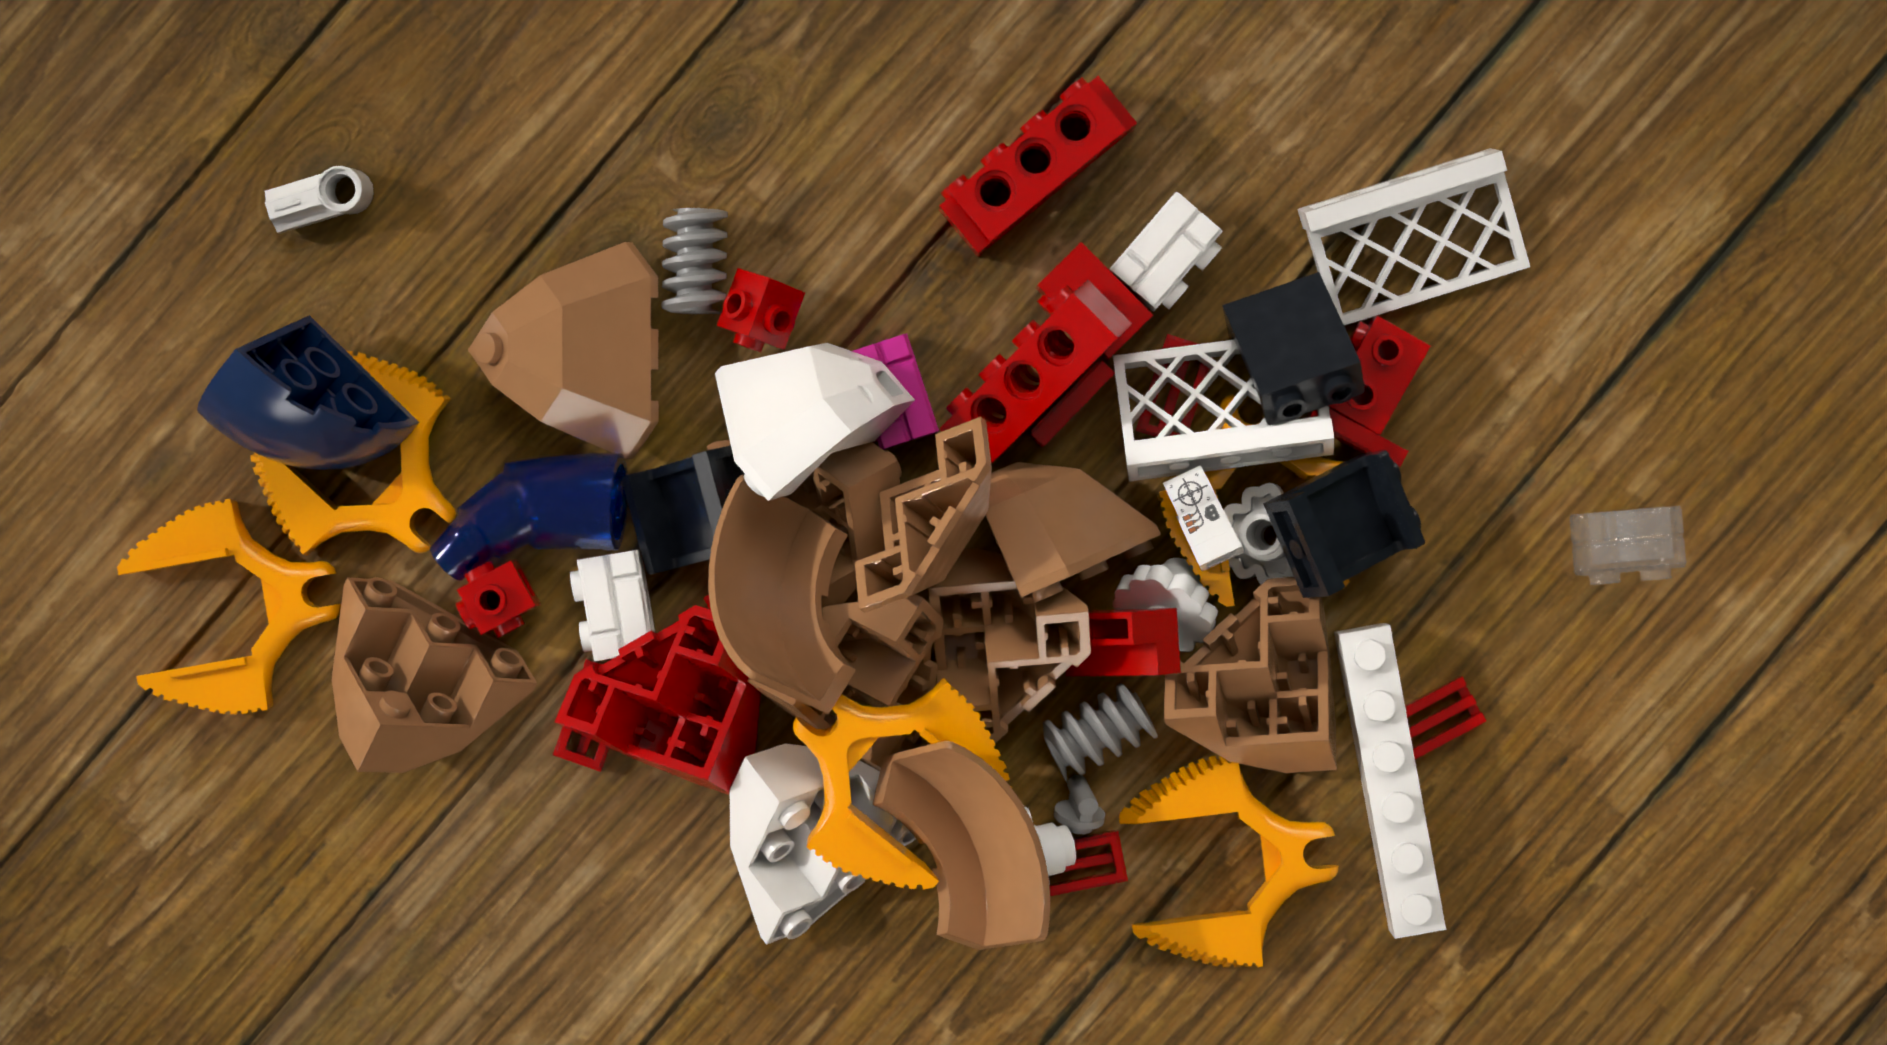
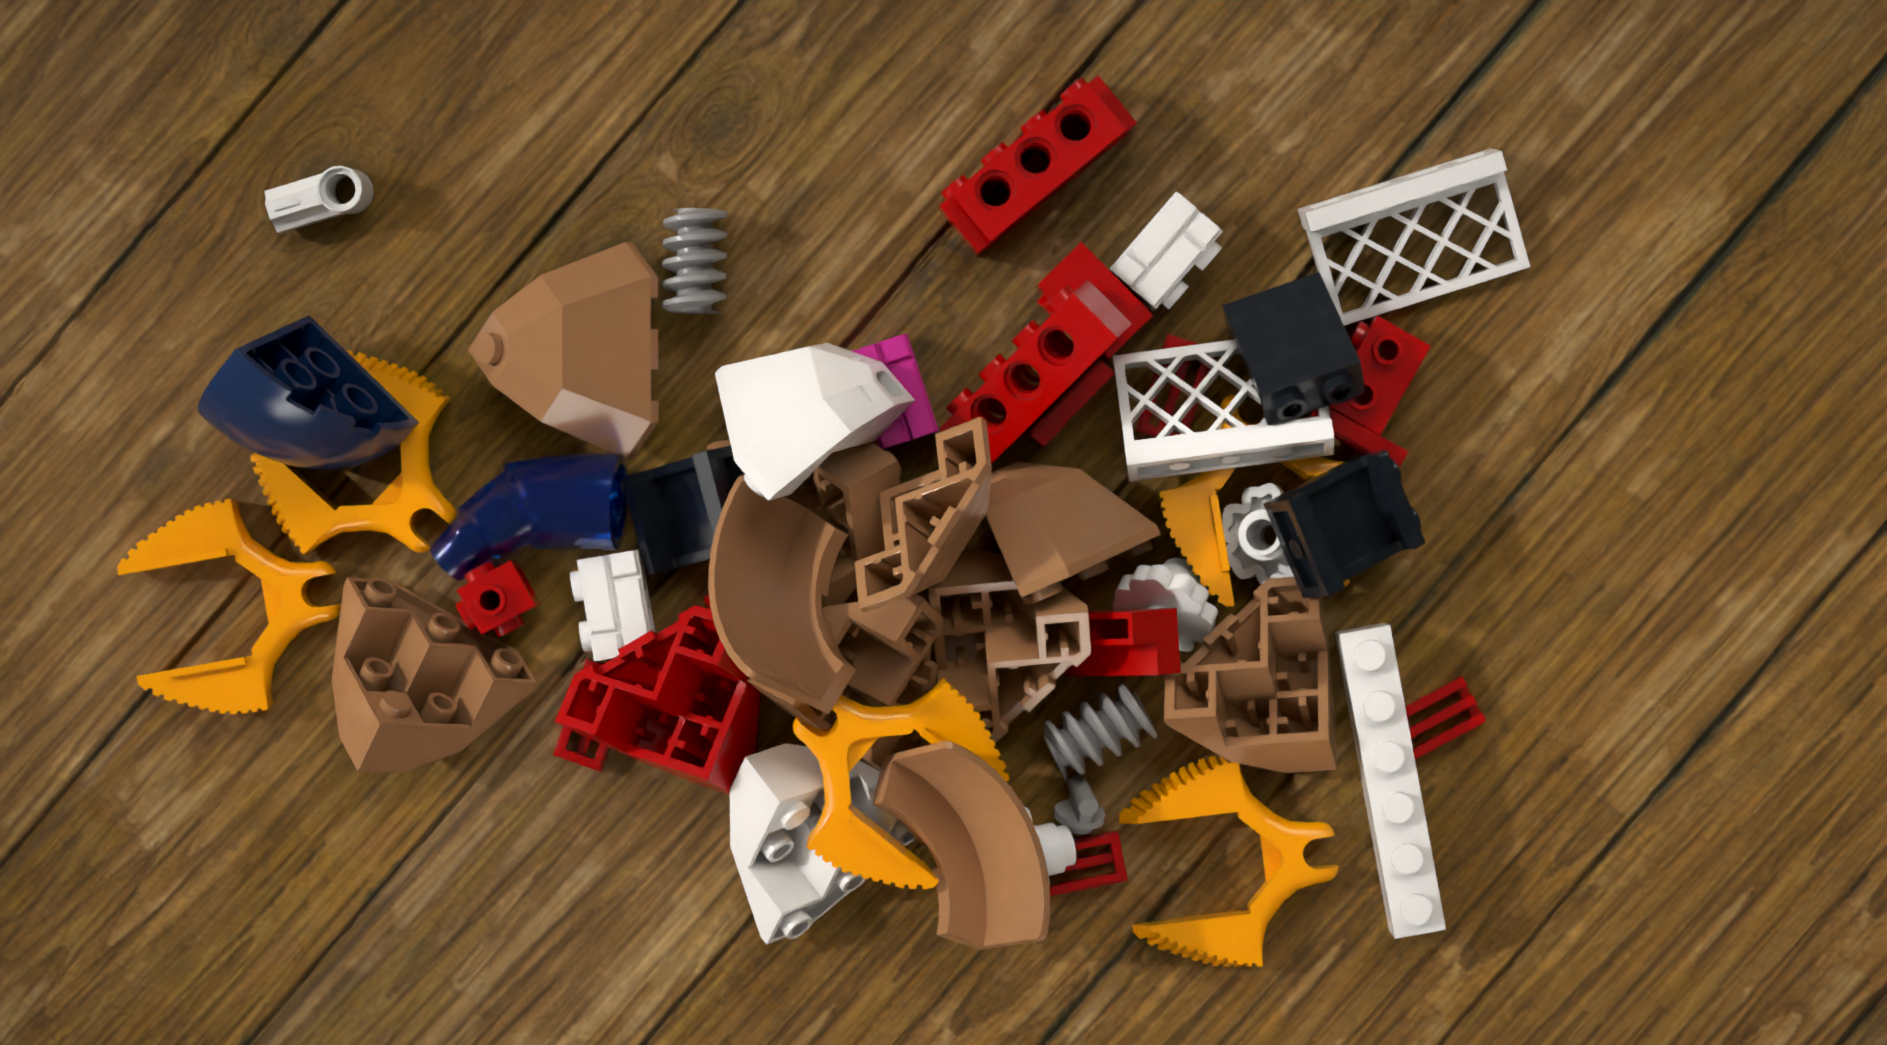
(760, 311): red brick -> none
(1202, 518): white leg -> none
(1628, 542): clear brick -> none

